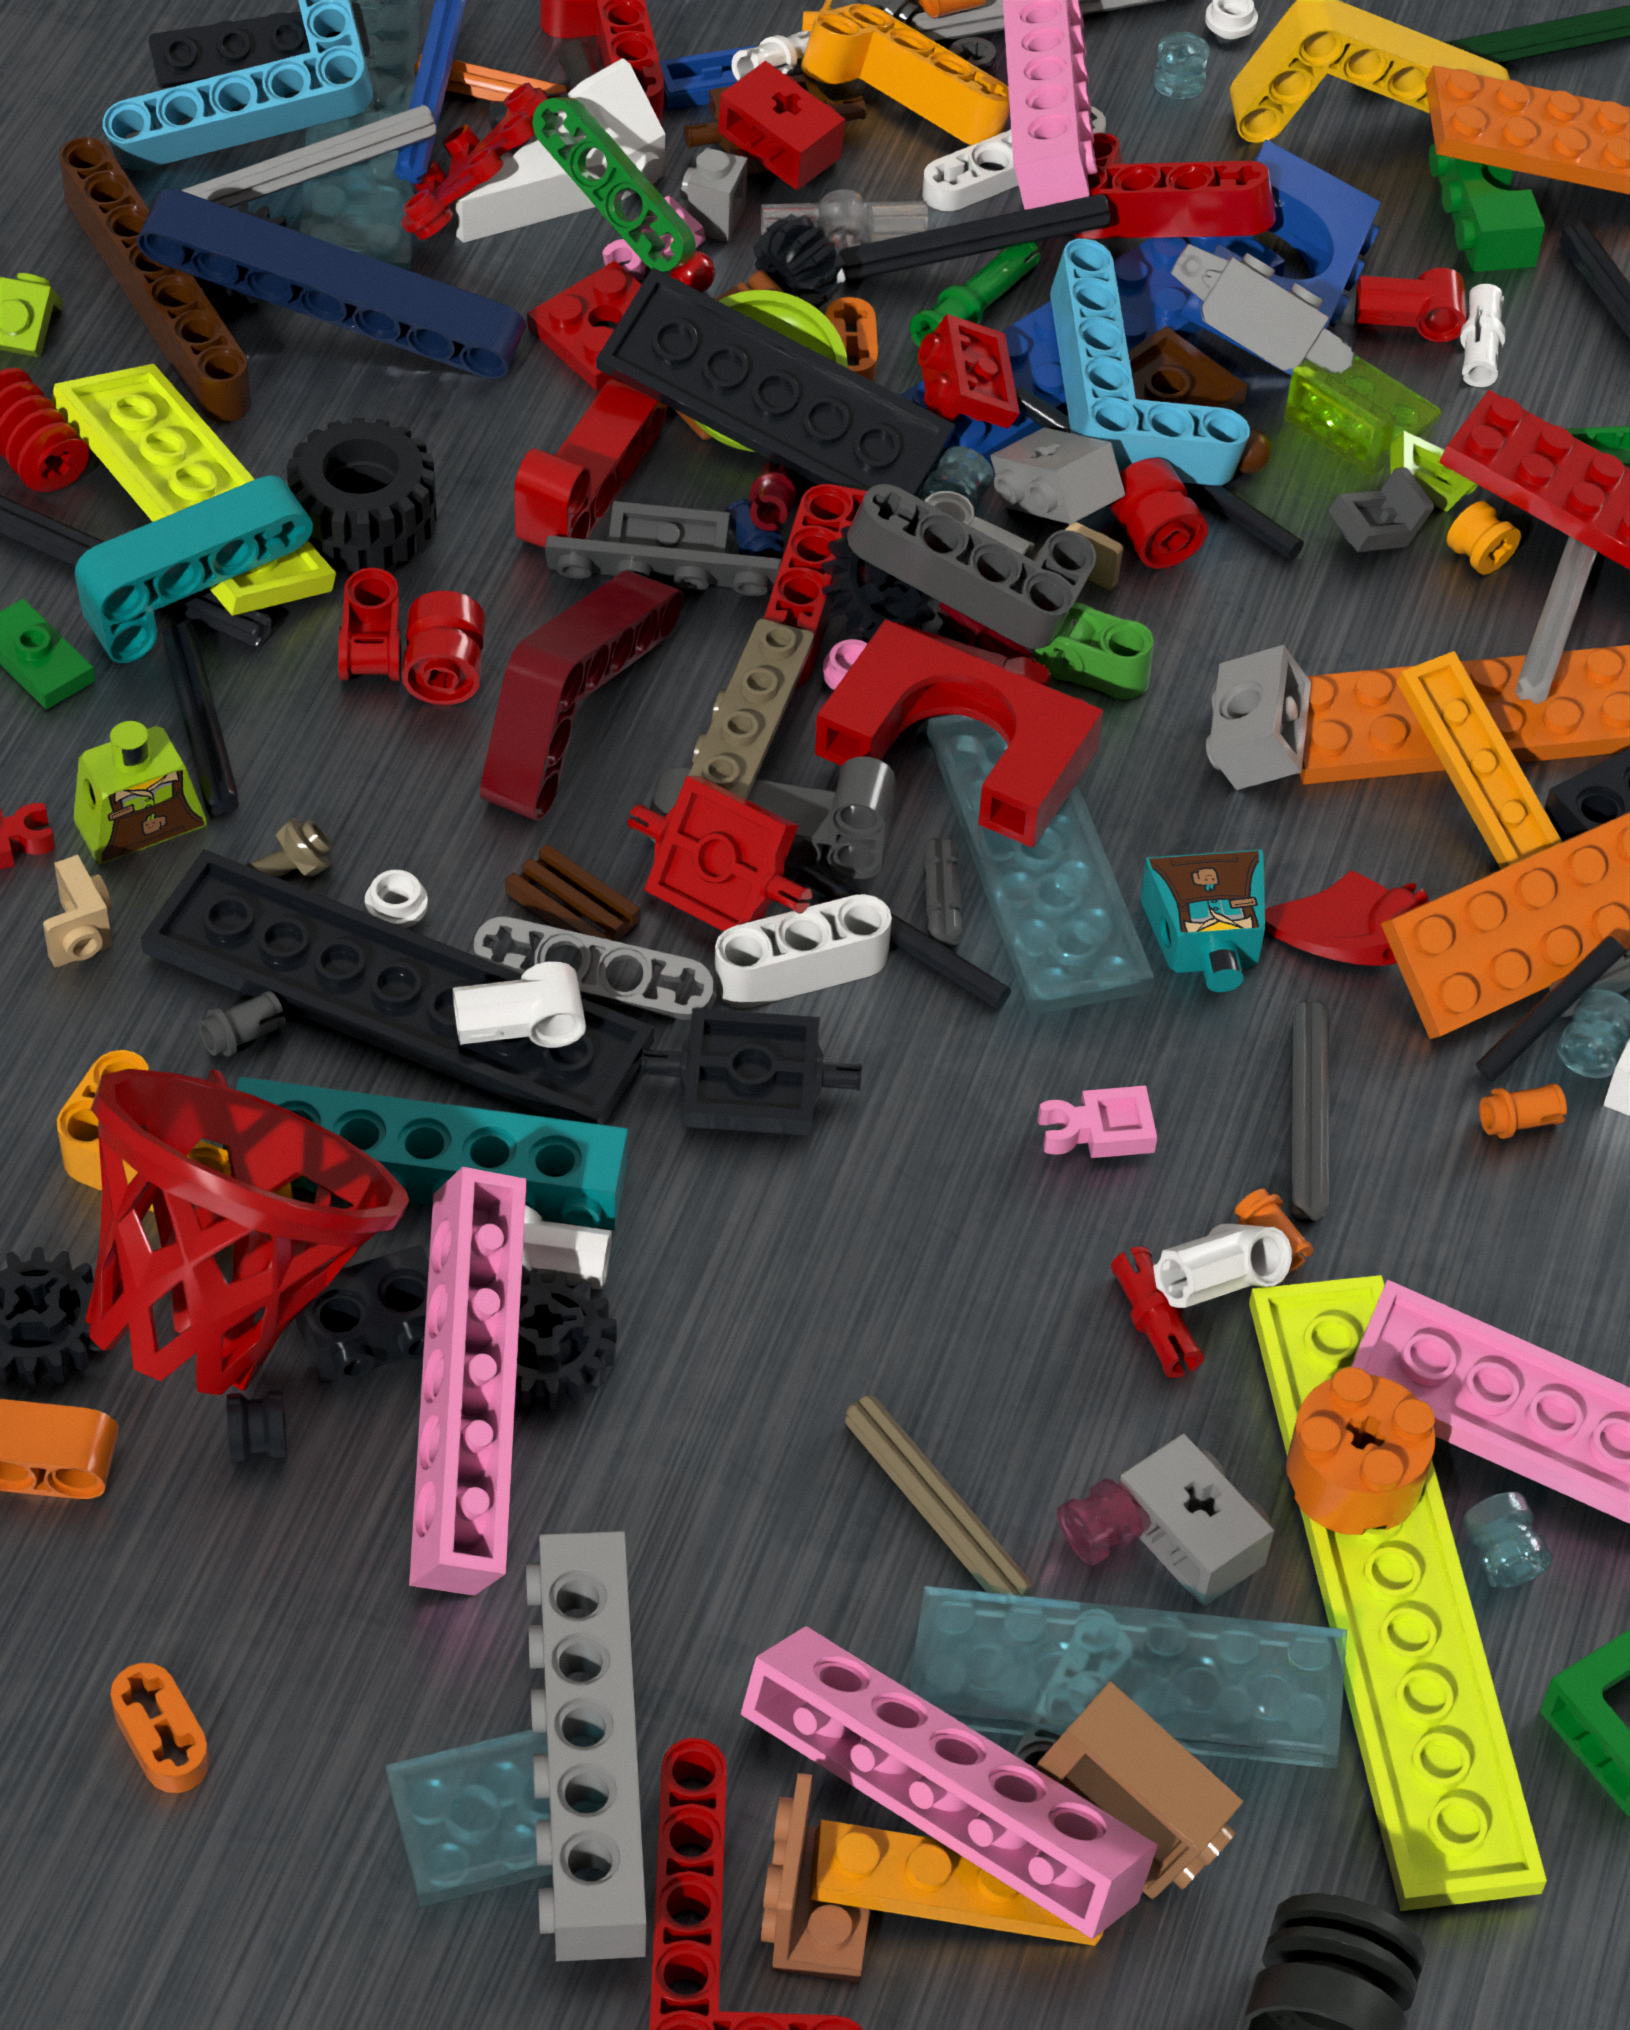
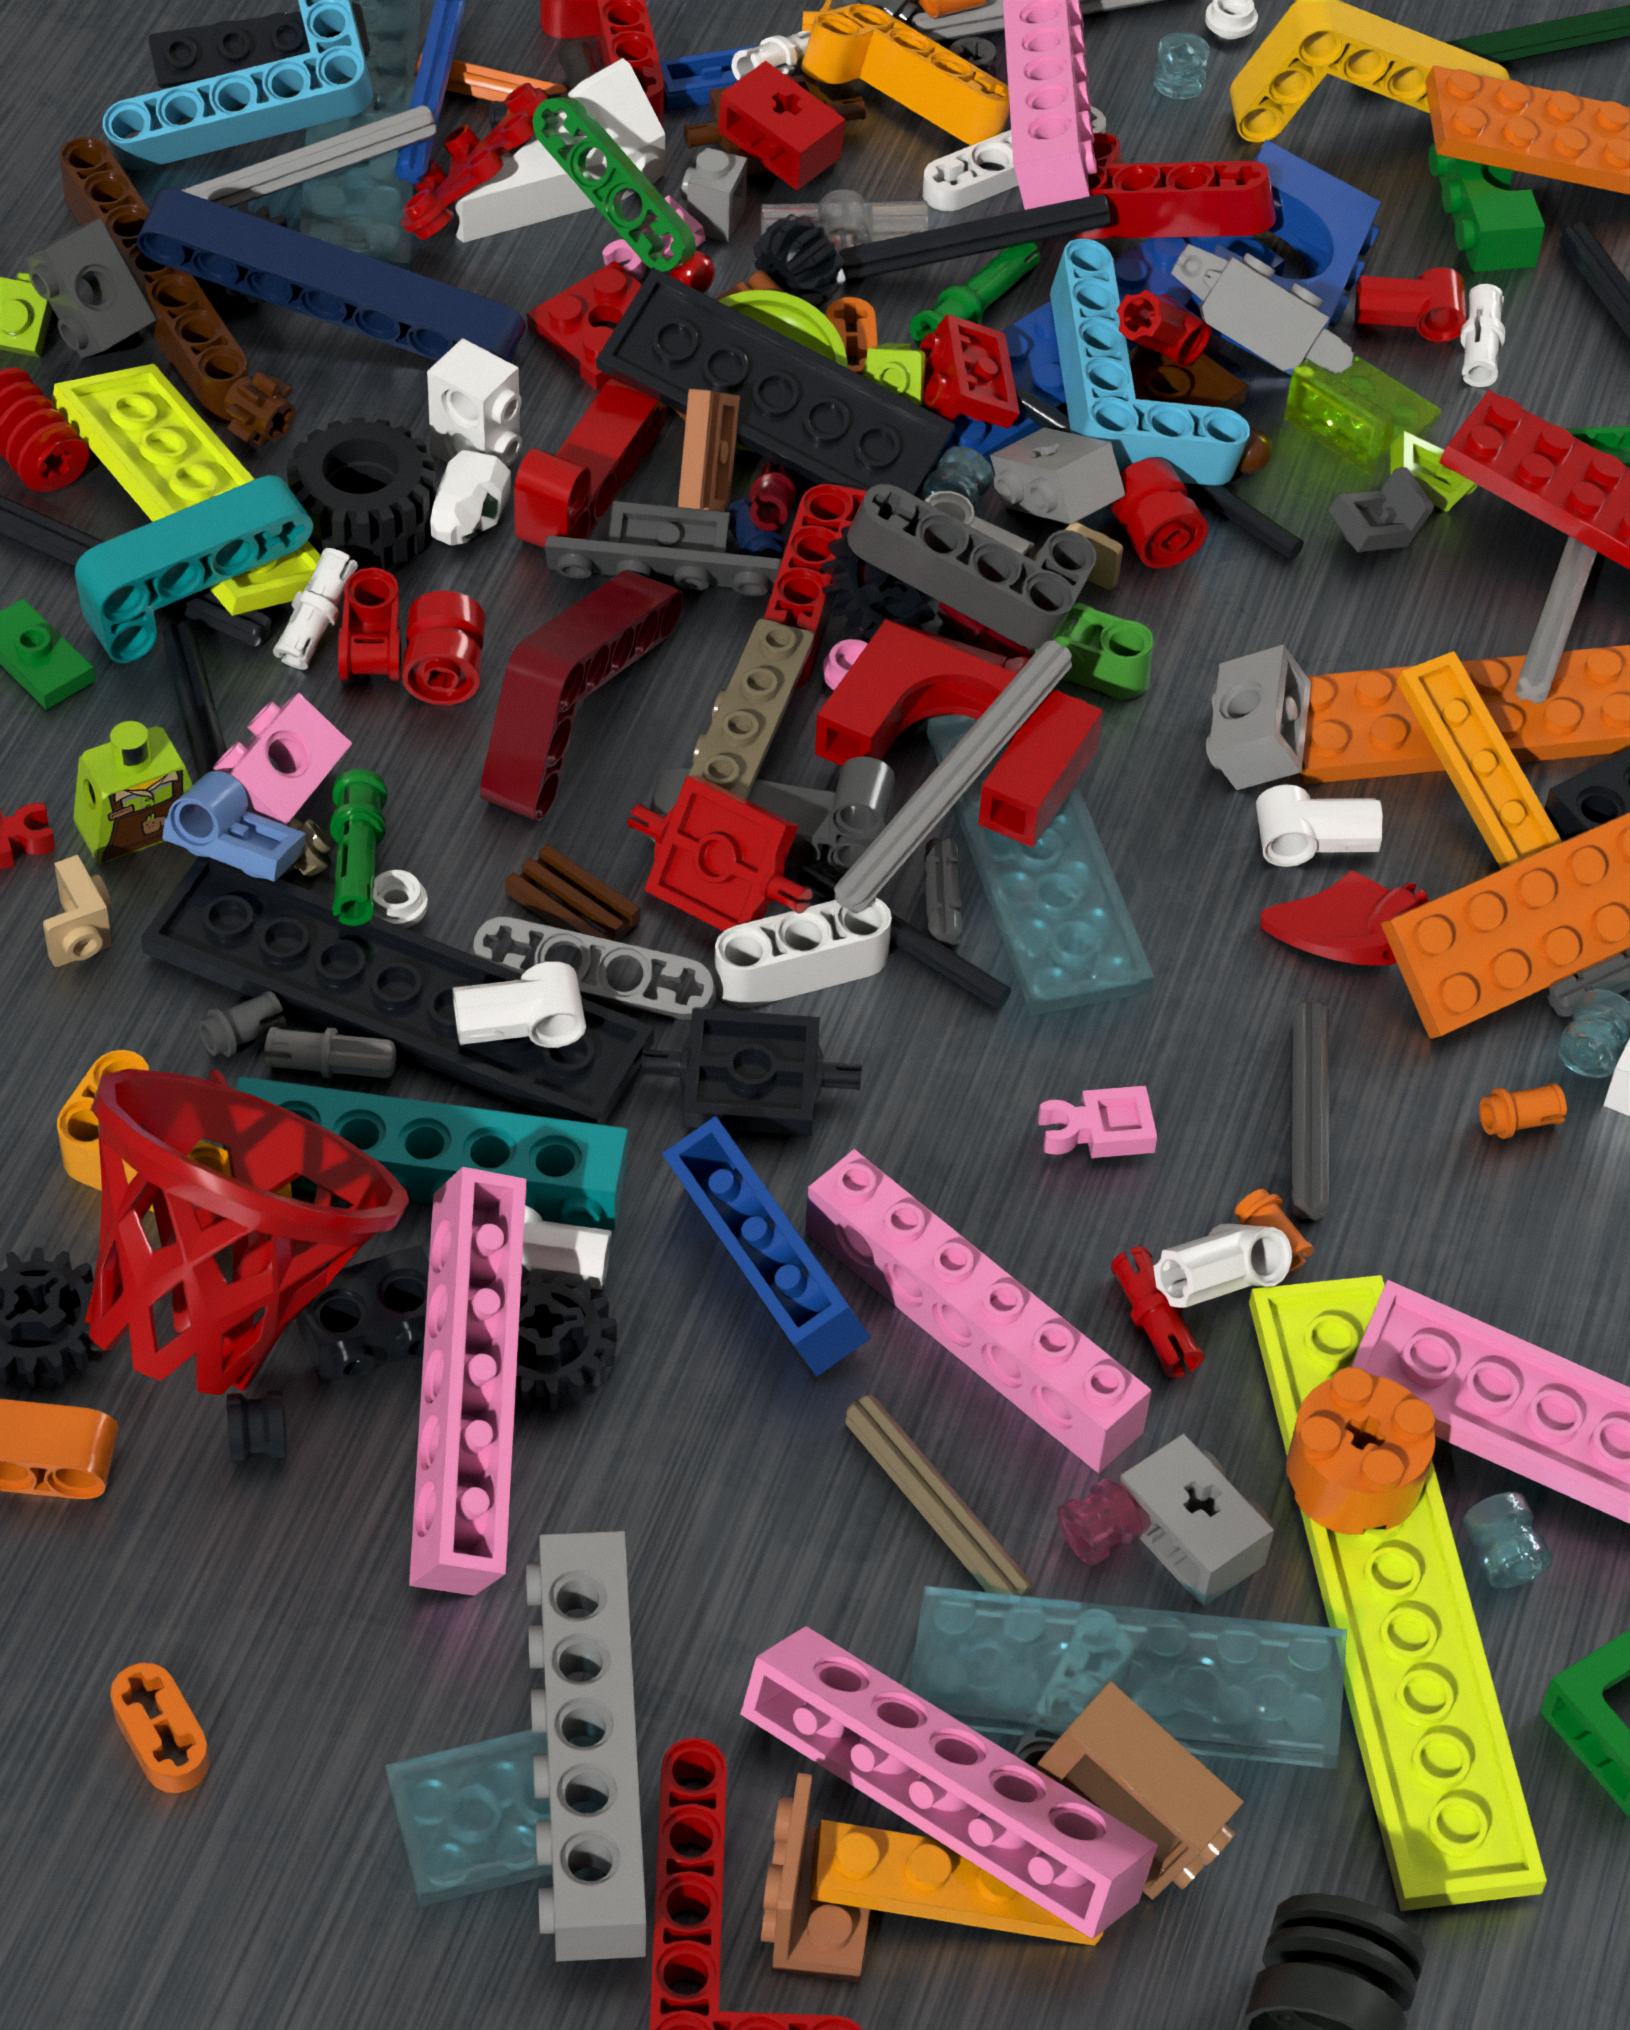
(117, 301): none -> dark grey brick
(215, 824): none -> medium blue plate
(259, 408): none -> reddish brown gear
(300, 744): none -> bright pink brick
(315, 609): none -> white pin
(330, 1053): none -> light grey axle
(357, 830): none -> green pin
(469, 497): none -> white rock
(474, 404): none -> white brick
(708, 450): none -> nougat plate
(766, 1246): none -> blue brick
(897, 370): none -> lime bracket
(952, 777): none -> light grey axle
(977, 1311): none -> bright pink brick
(1163, 326): none -> red piece
(1207, 912): torso -> none
(1298, 826): none -> white piece
(1483, 537): light orange wheel -> none
(1550, 1008): black bar -> none

